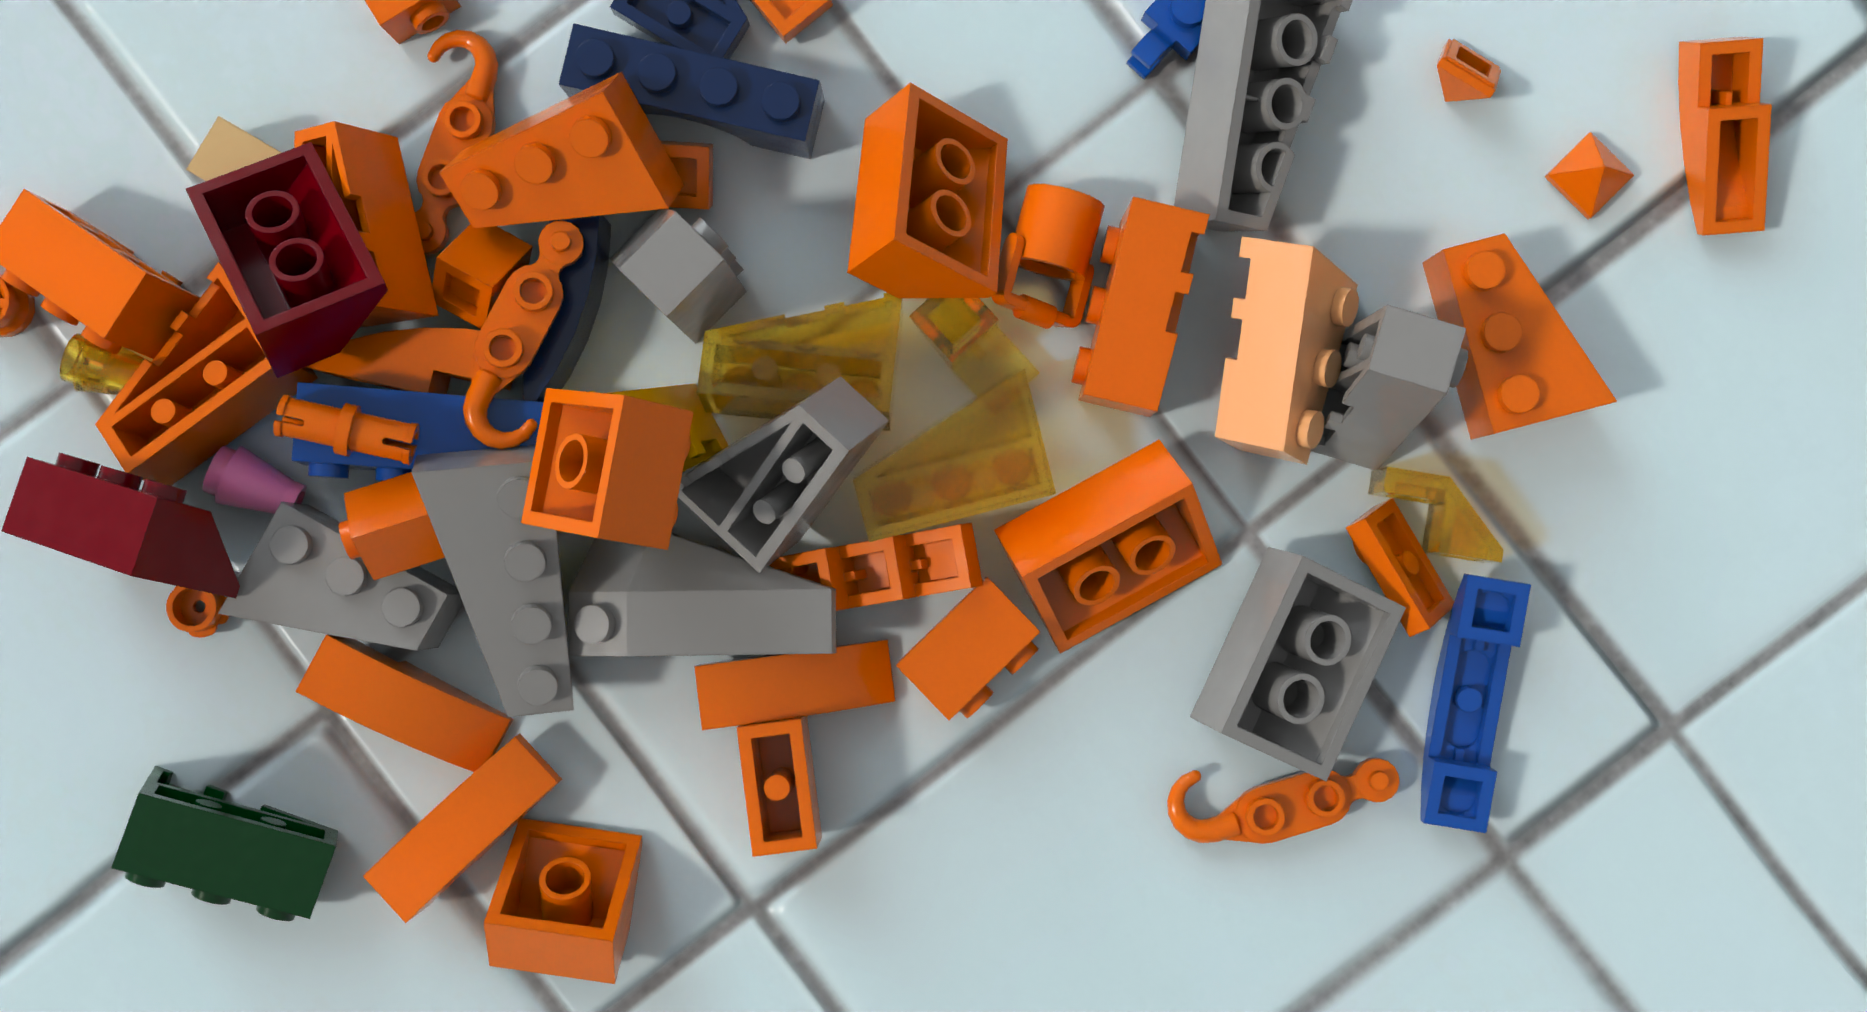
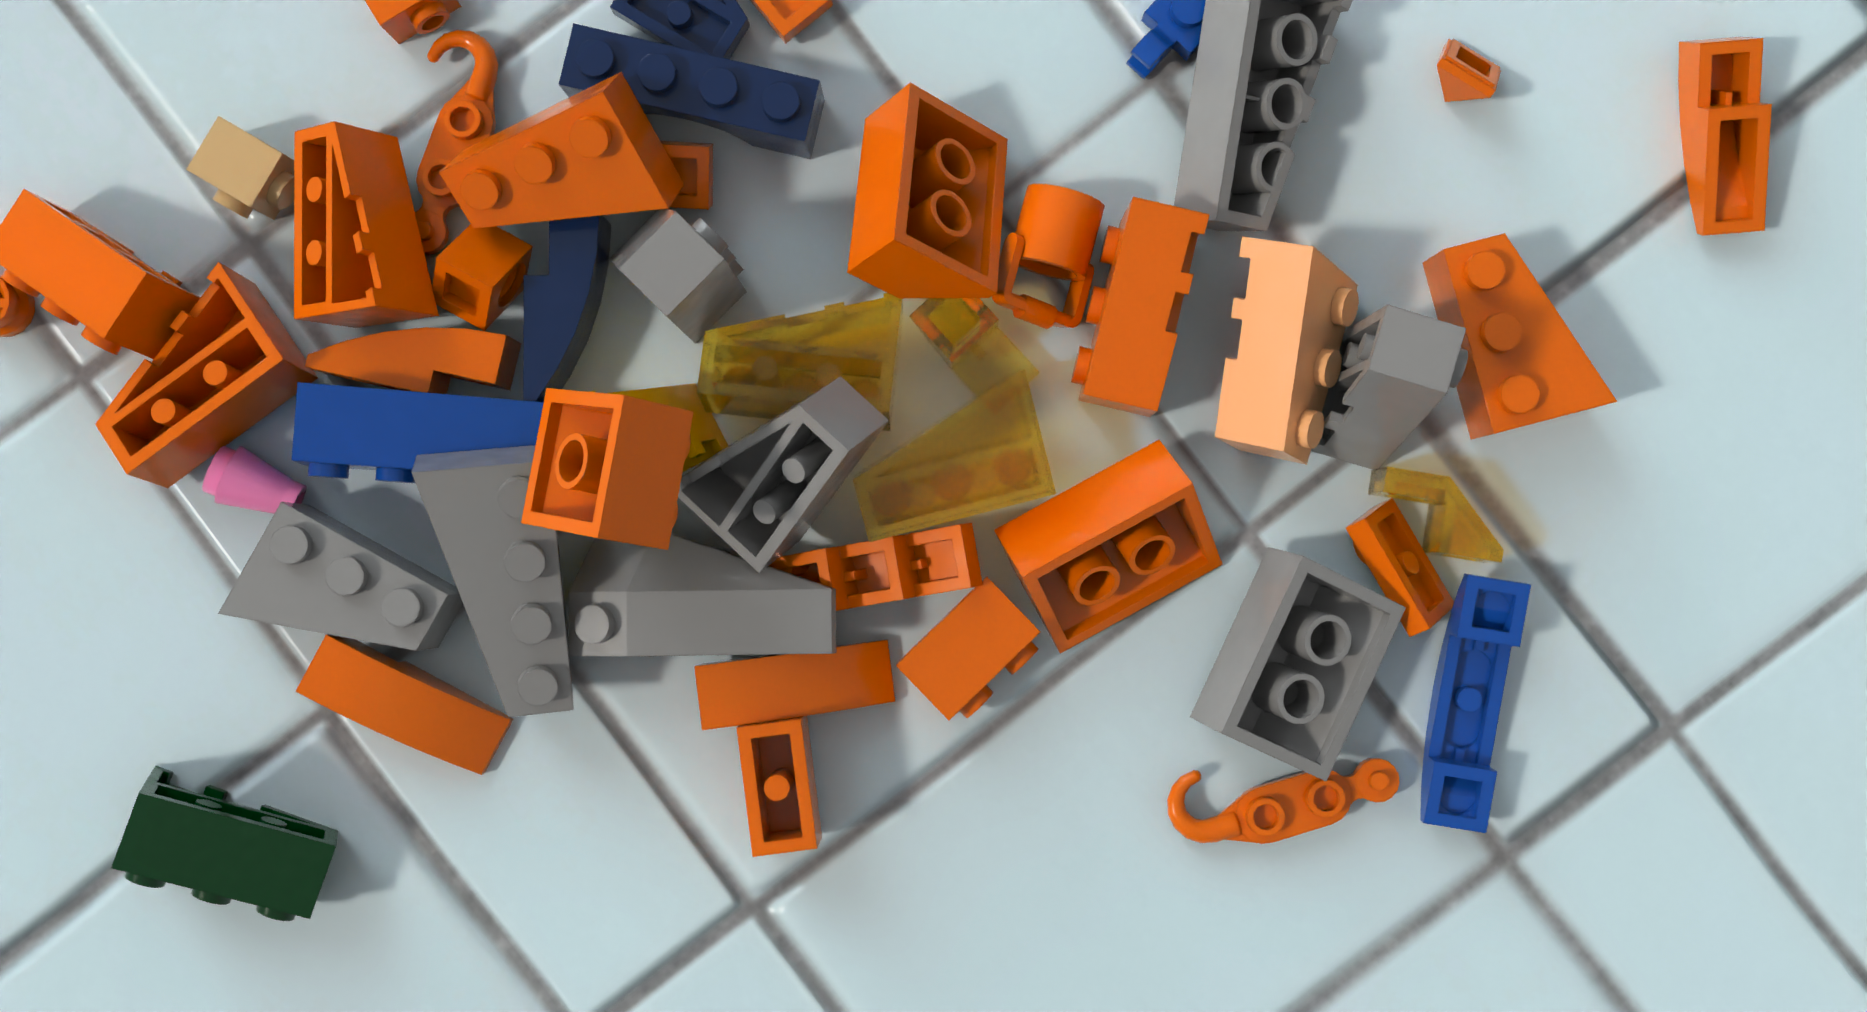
(96, 369): clear yellow cone -> none
(119, 525): dark red slope -> none
(185, 617): orange plate -> none
(290, 256): dark red slope -> none
(346, 429): orange pin -> none
(389, 527): orange brick -> none
(462, 828): orange slope -> none
(517, 330): orange piece -> none
(564, 901): orange slope -> none
(1589, 175): orange slope -> none

